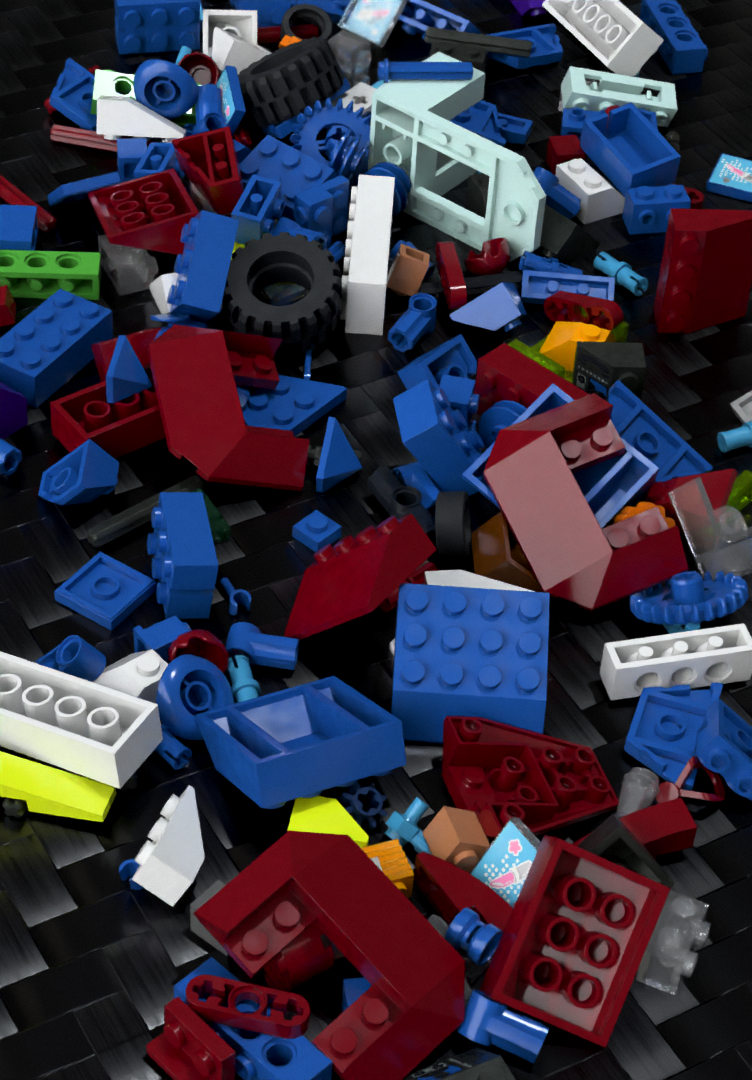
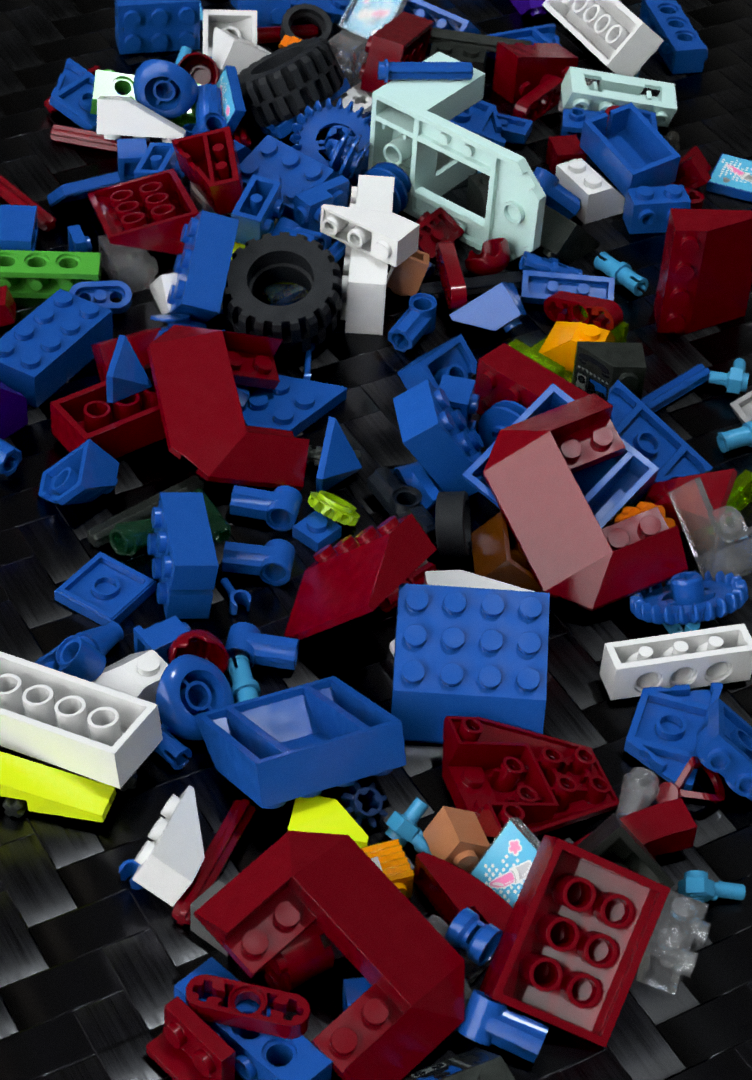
(77, 241): none -> blue plate
(103, 291): none -> blue plate
(103, 637): none -> blue cone
(130, 536): none -> clear green cone
(215, 857): none -> dark red axle
(269, 562): none -> blue piece
(276, 507): none -> blue piece
(334, 507): none -> lime gear
(372, 232): none -> white slope
(398, 41): none -> dark red brick
(437, 228): none -> dark red bracket
(524, 67): none -> dark red wedge
(539, 99): none -> dark red beam
(676, 388): none -> blue axle
(693, 169): none -> dark red bracket
(699, 887): none -> dark azure piece
(735, 380): none -> dark azure piece

